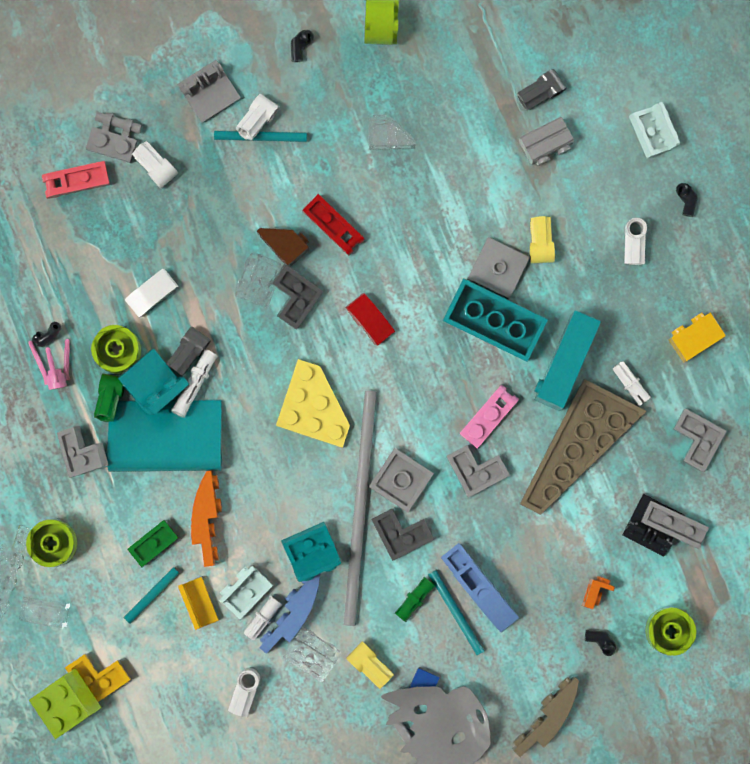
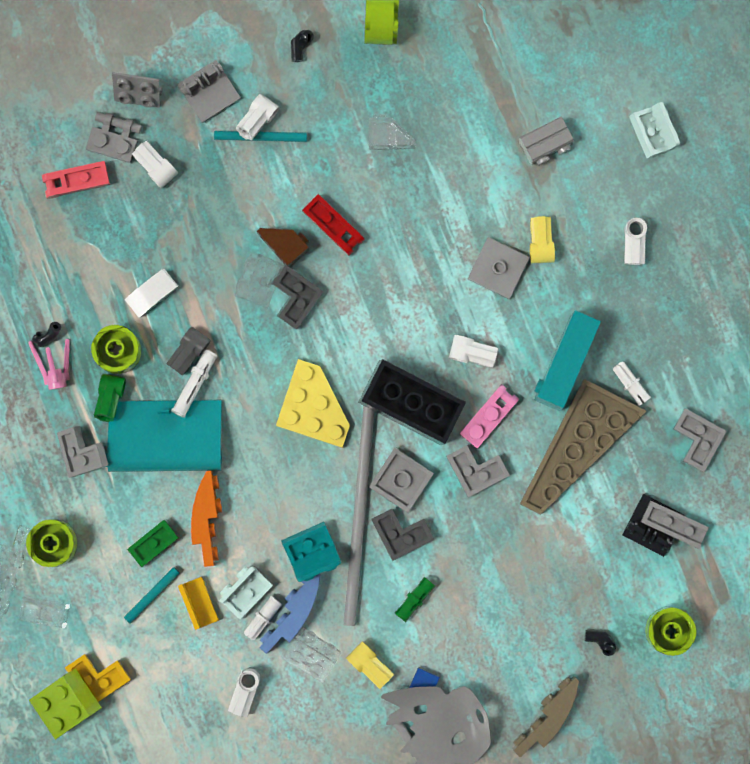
(136, 90): none -> light grey hinge
(152, 382): teal bracket -> none
(370, 319): red slope -> none
(412, 402): none -> black brick
(456, 612): teal bar -> none
(466, 351): none -> white piece
(480, 588): medium blue slope -> none
(495, 320): teal brick -> none
(546, 87): dark grey piece -> none
(592, 595): orange bracket -> none
(689, 197): black arm -> none
(696, 337): yellow brick -> none

